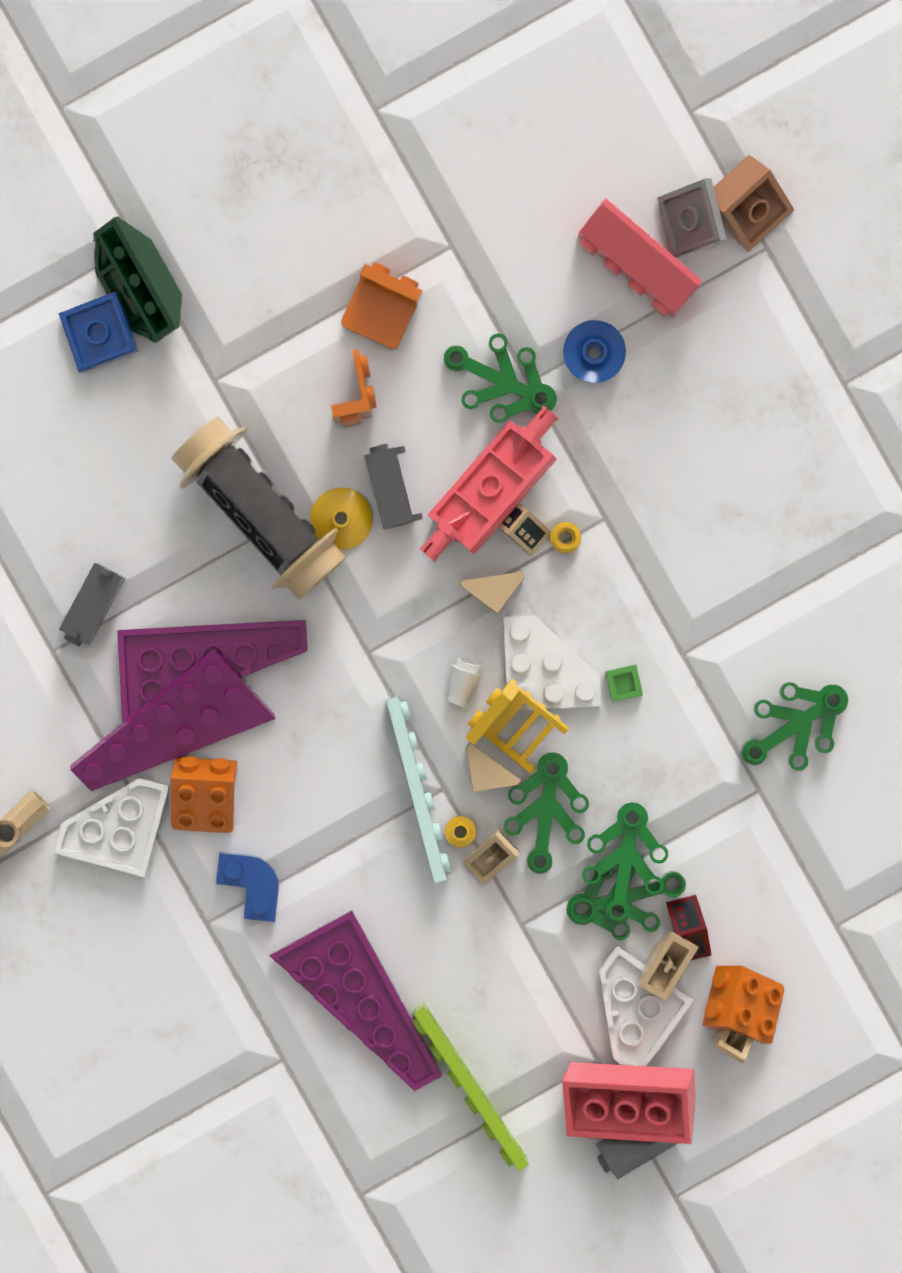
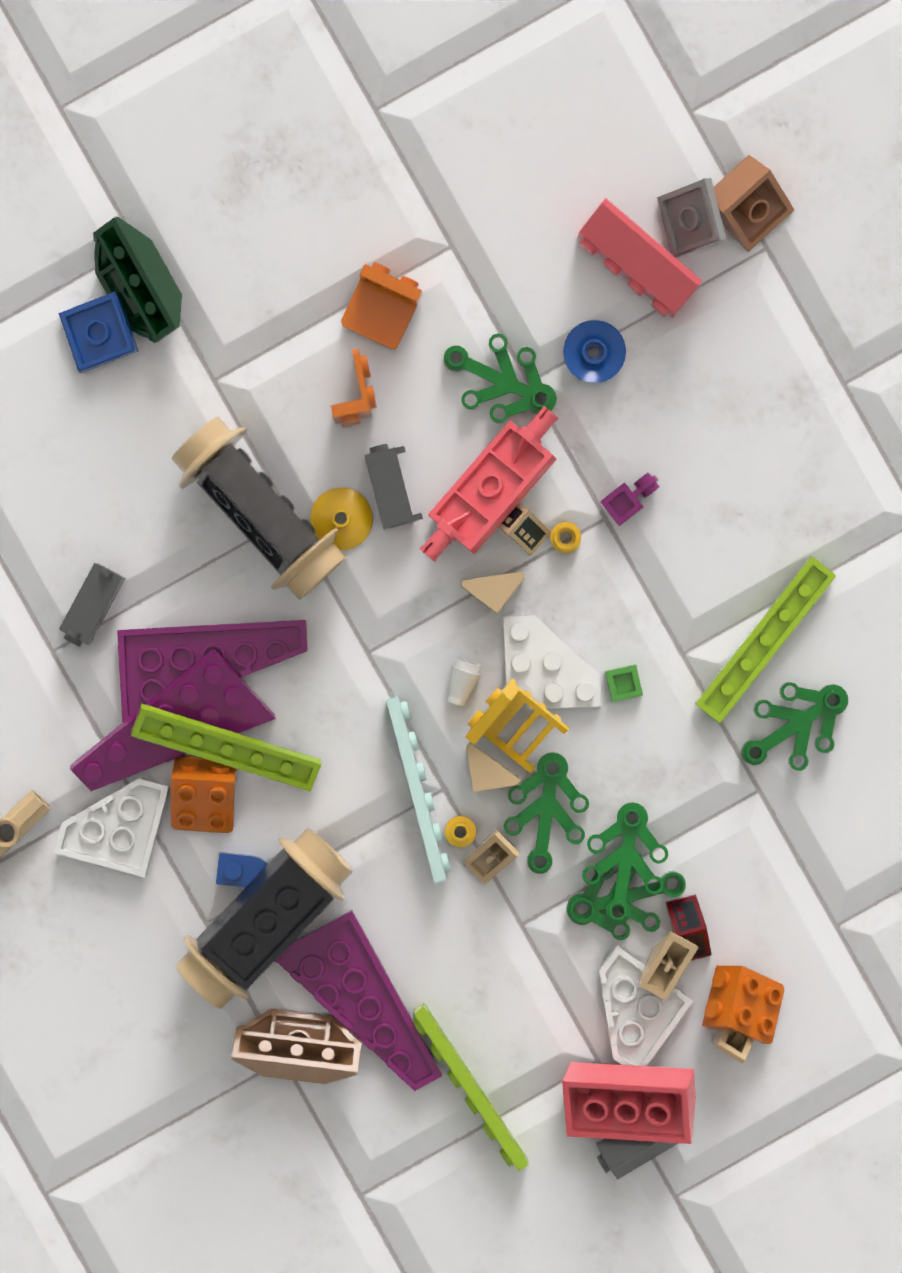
(226, 747): none -> lime plate
(264, 919): none -> black brick
(297, 1047): none -> medium nougat wedge
(623, 502): none -> magenta plate
(765, 639): none -> lime plate

